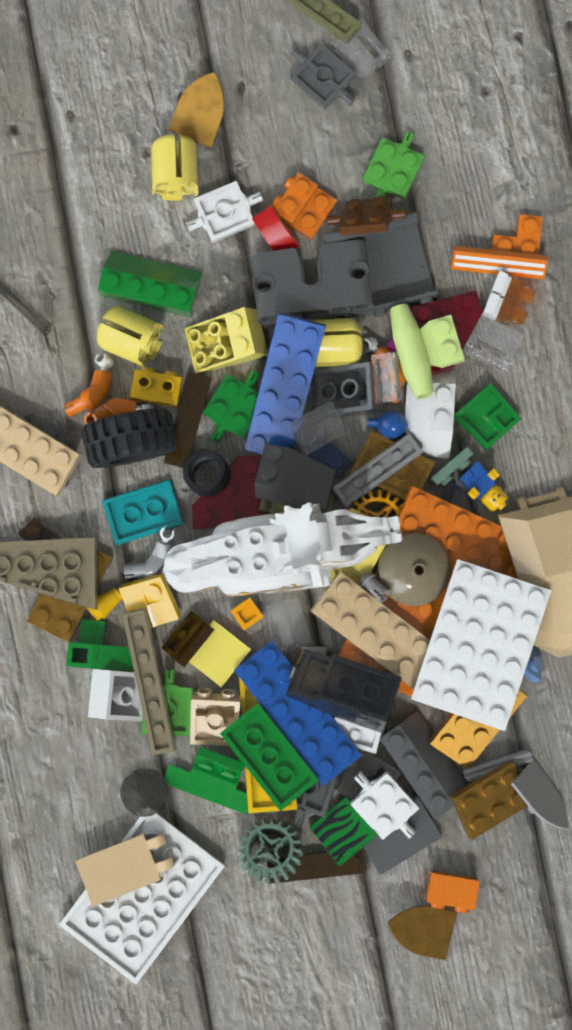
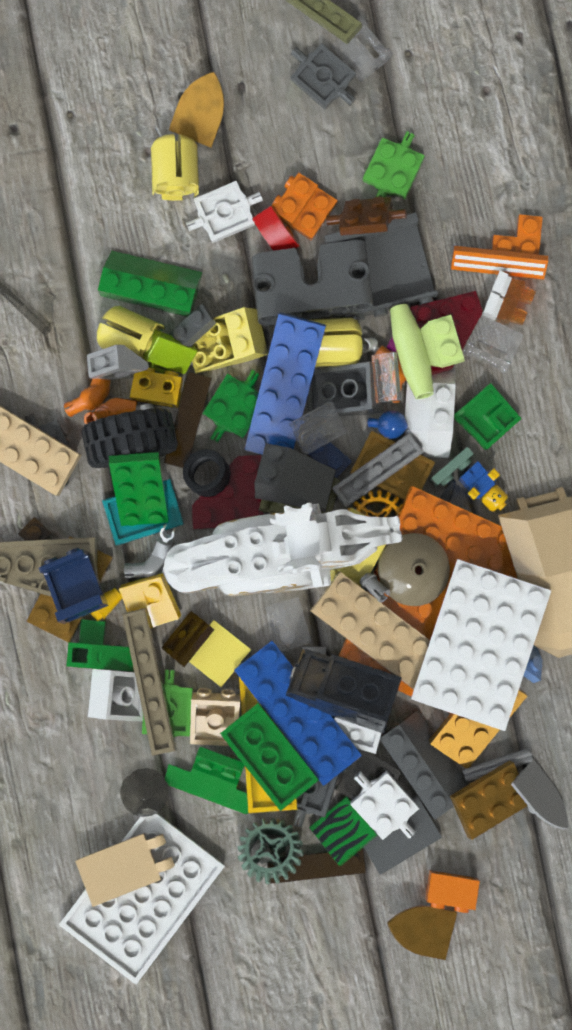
(73, 585): none -> dark blue panel
(114, 363): none -> light grey tile
(139, 489): none -> green plate
(169, 354): none -> lime piece
(193, 326): none -> dark grey hinge
(247, 614): light orange plate -> none

